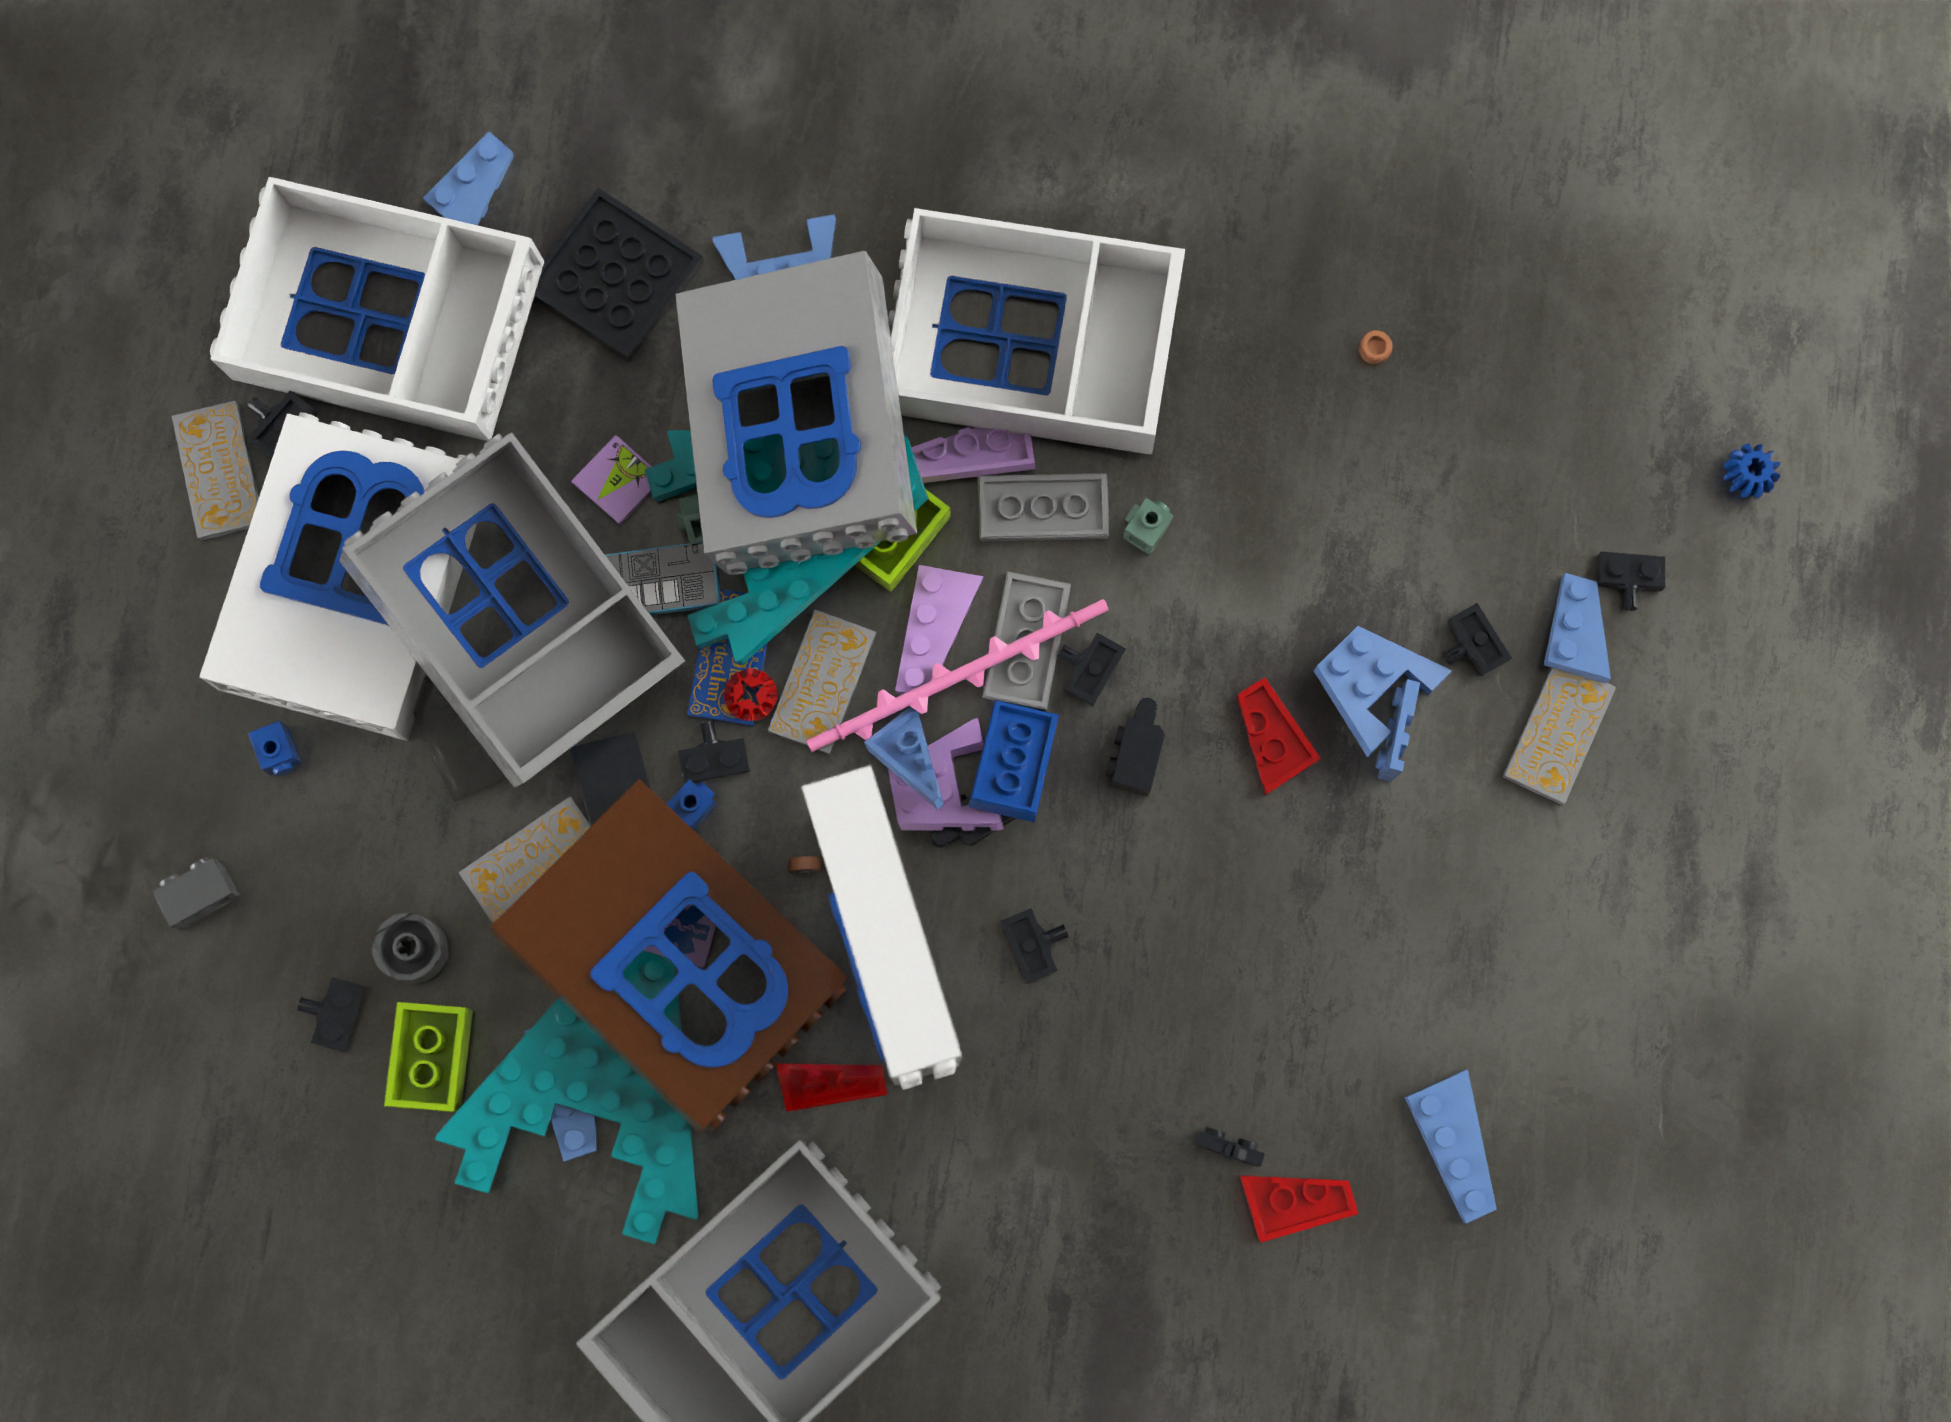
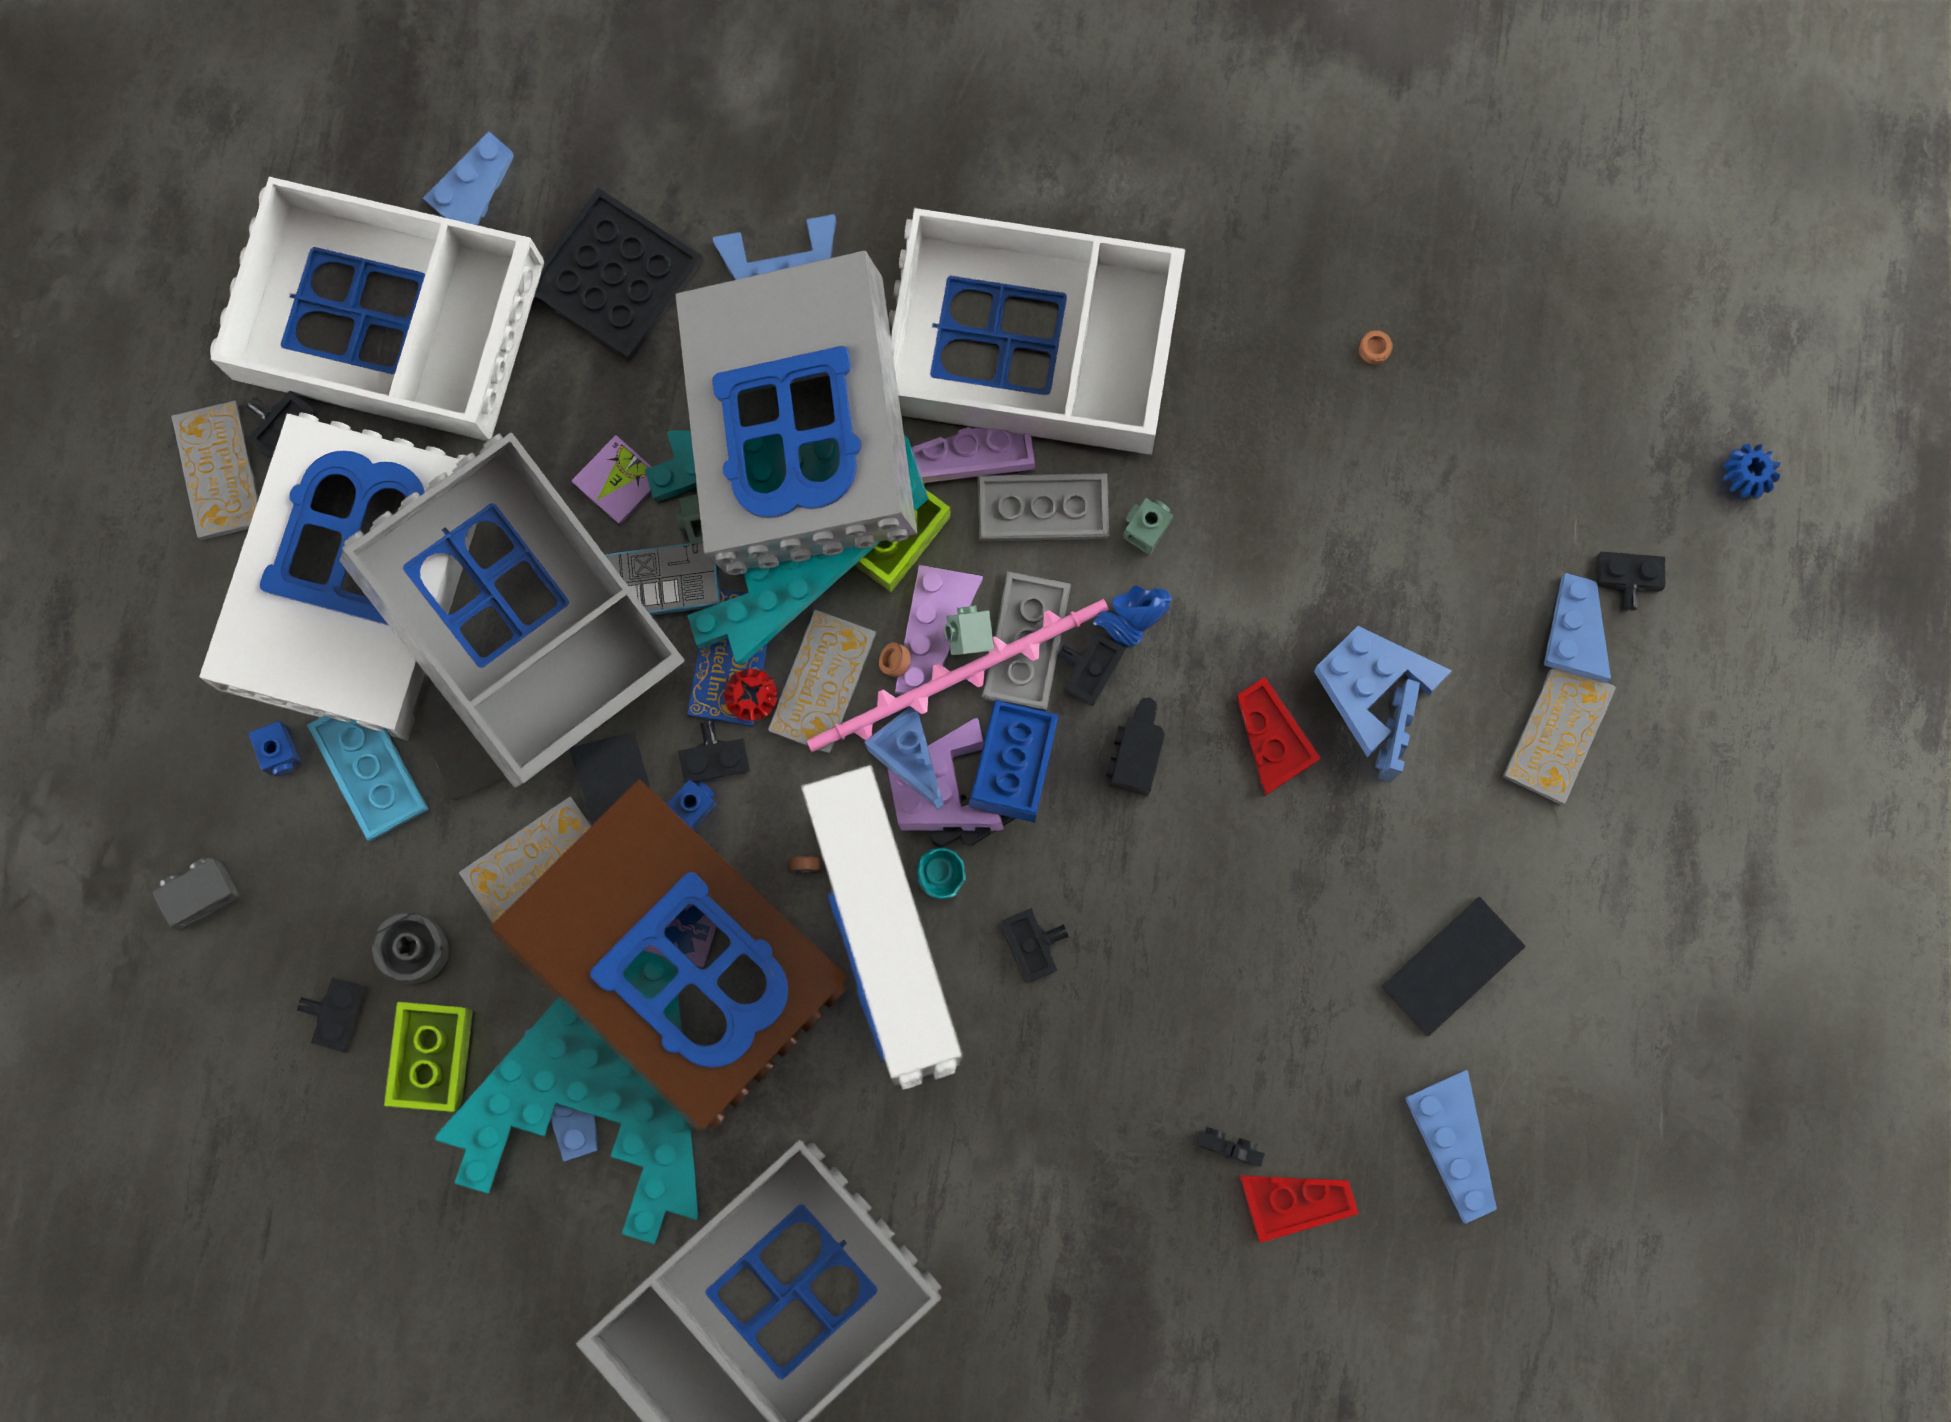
(369, 774): none -> medium azure tile
(828, 1084): red wing -> none
(894, 659): none -> nougat tile
(940, 873): none -> teal hair
(969, 631): none -> brick
(1134, 614): none -> blue hair
(1453, 966): none -> black tile
(1476, 641): black plate -> none

